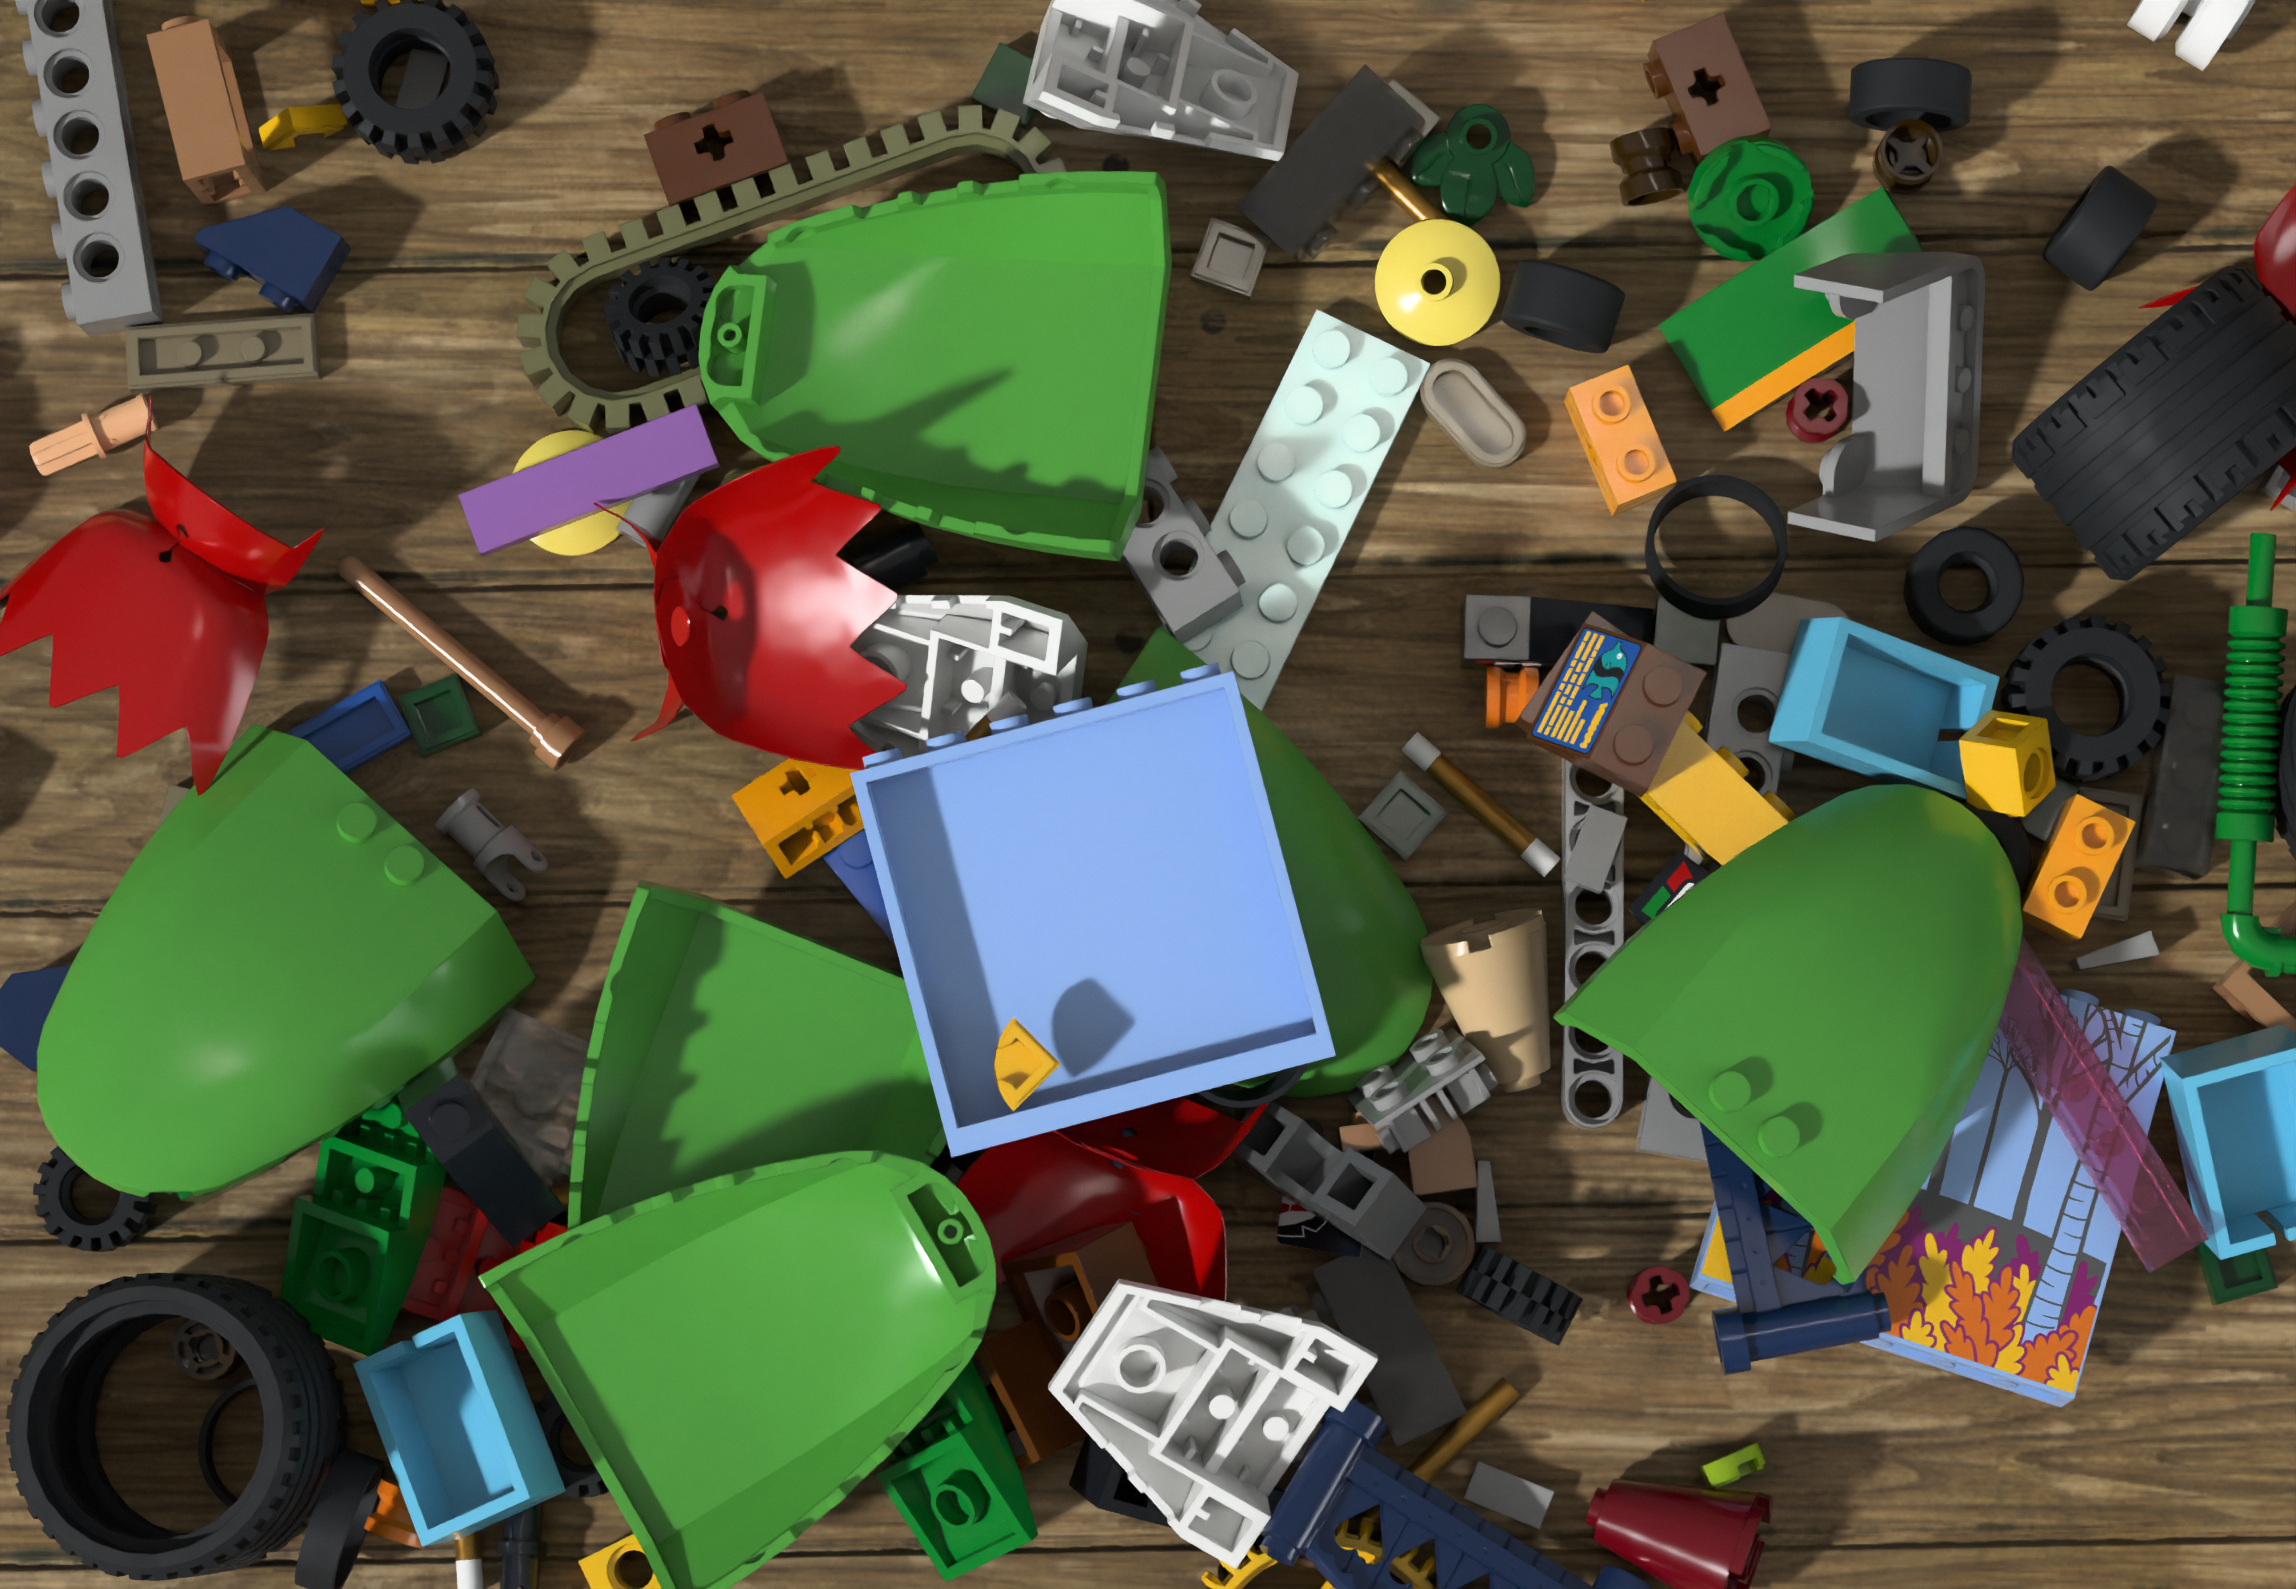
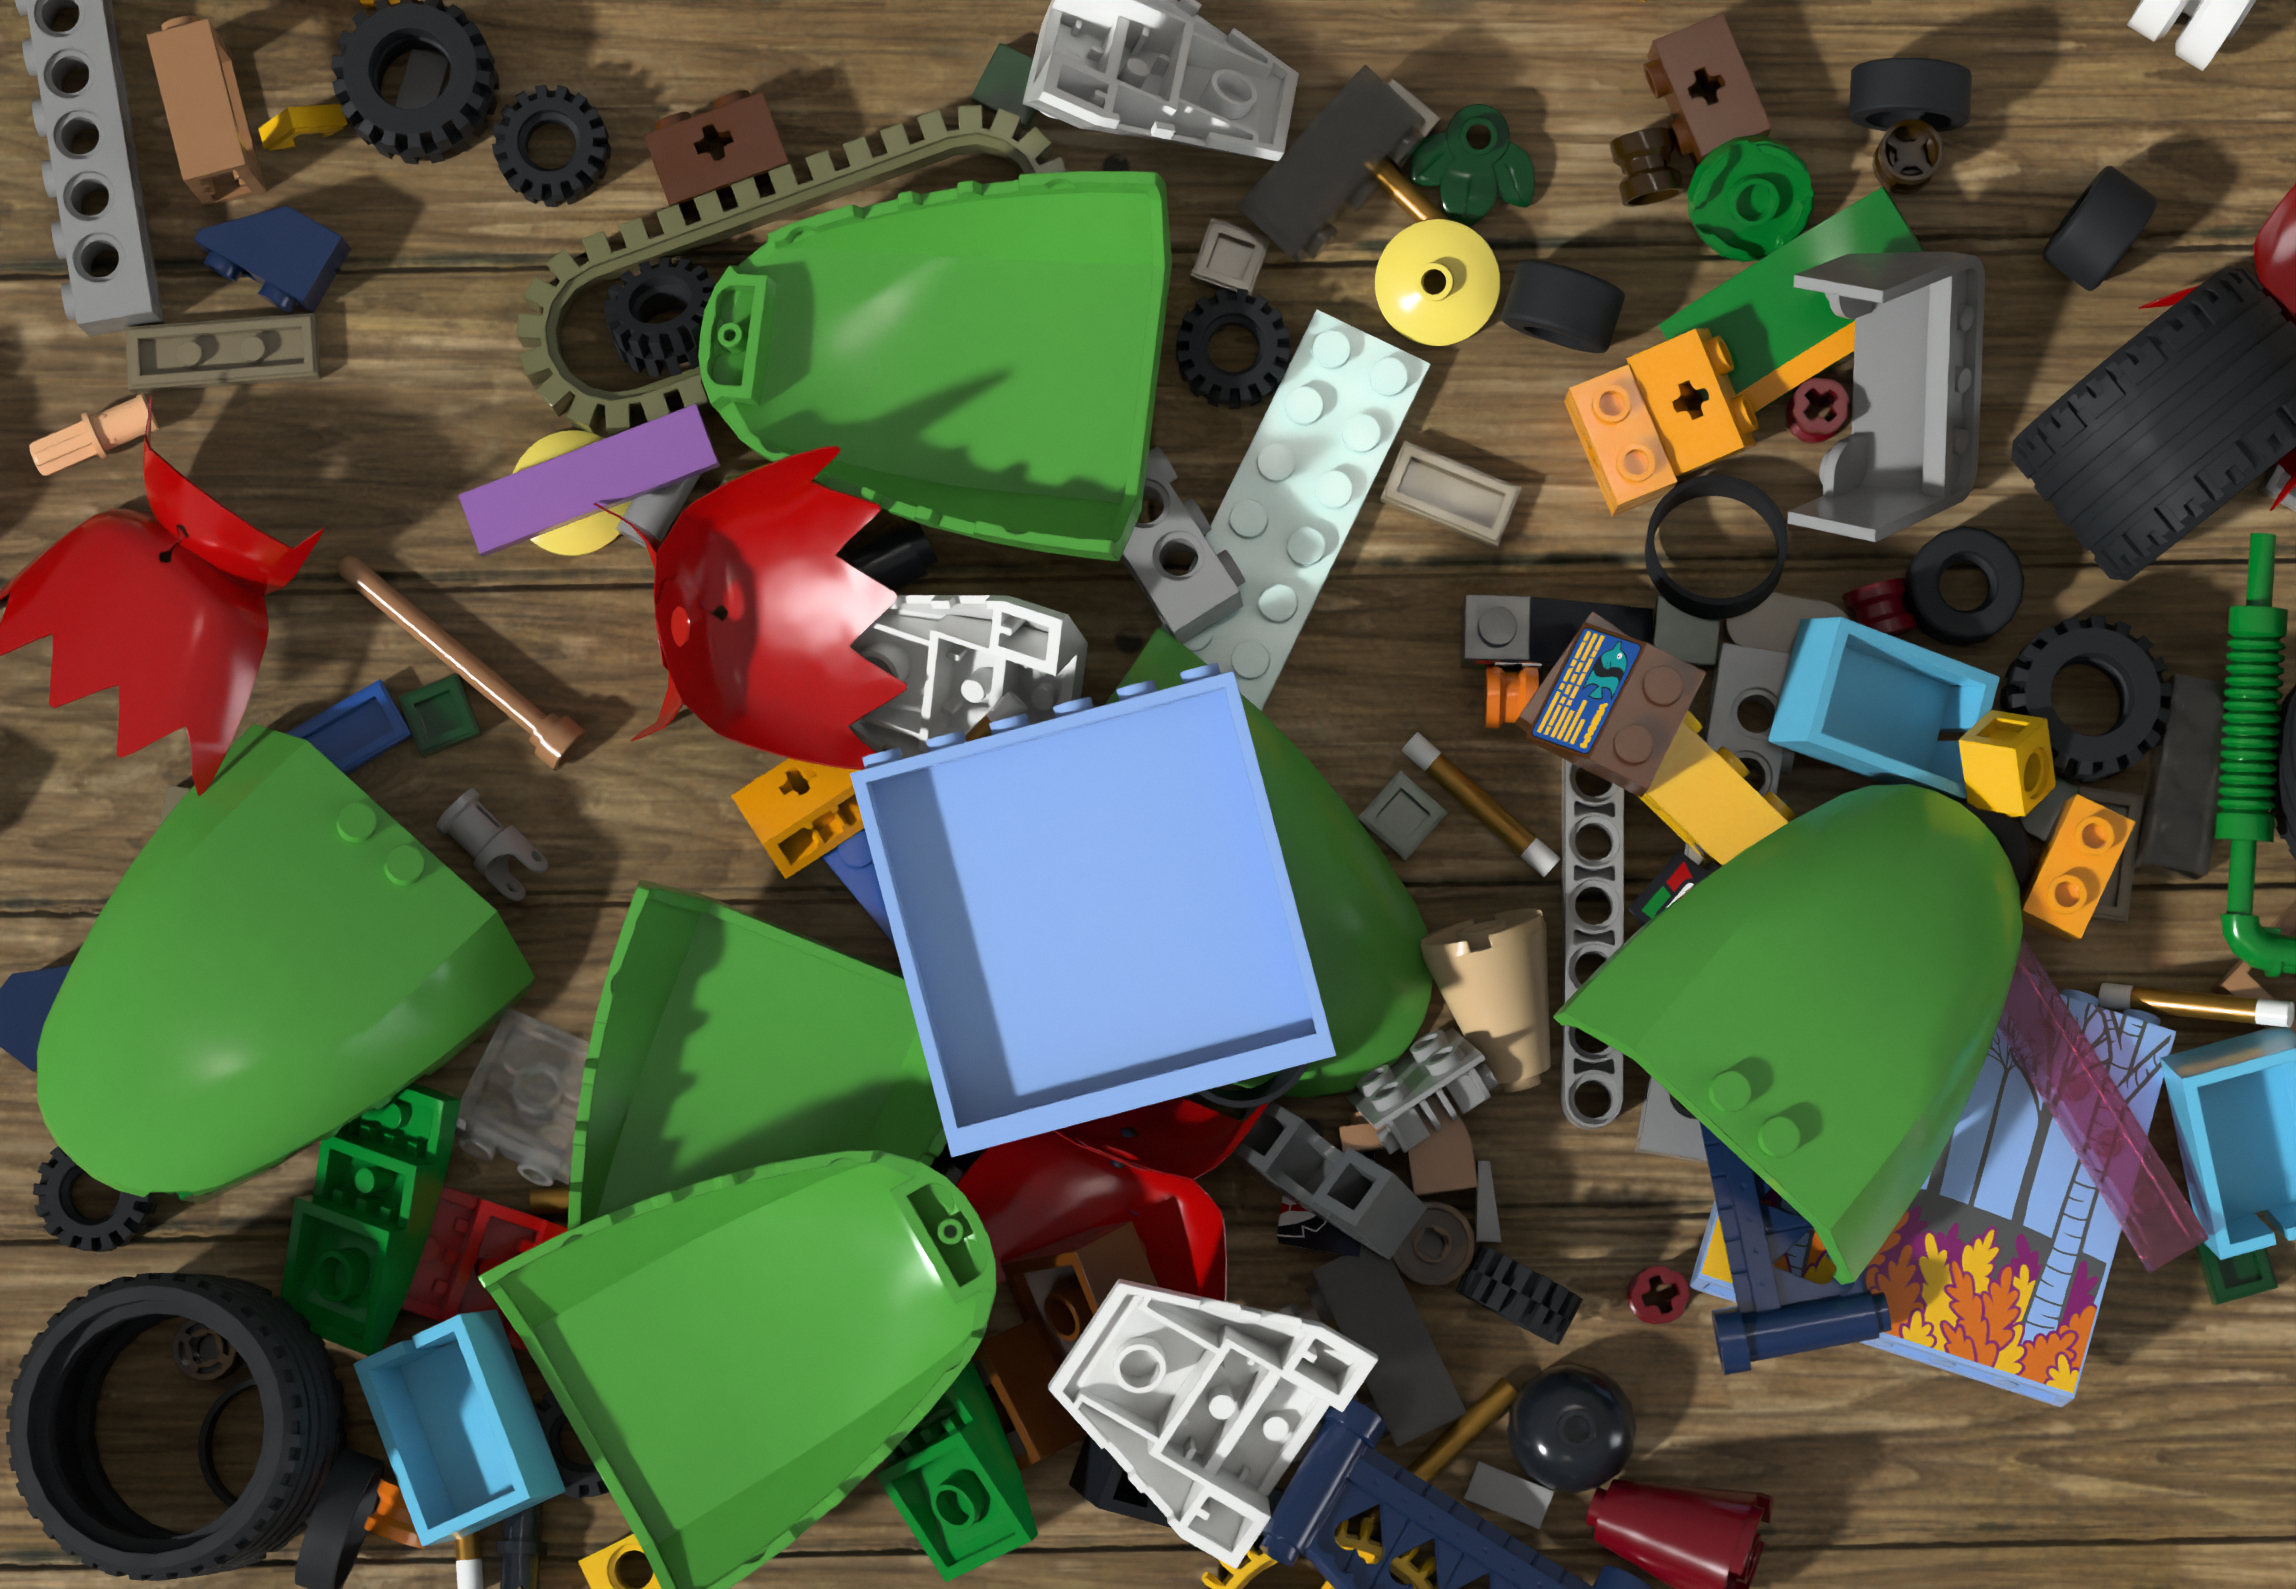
(479, 1152): black slope -> none
(543, 109): none -> black tyre
(1020, 1064): yellow tile -> none
(1233, 310): none -> black tyre
(1450, 494): none -> dark tan tile
(1472, 414): dark tan tile -> none
(1571, 1428): none -> black cylinder
(1595, 849): light grey piece -> none
(1665, 383): none -> light orange brick
(1732, 1466): lime tile -> none
(1882, 607): none -> dark red wheel
(2129, 950): light grey piece -> none
(2197, 1004): none -> pearl gold bar

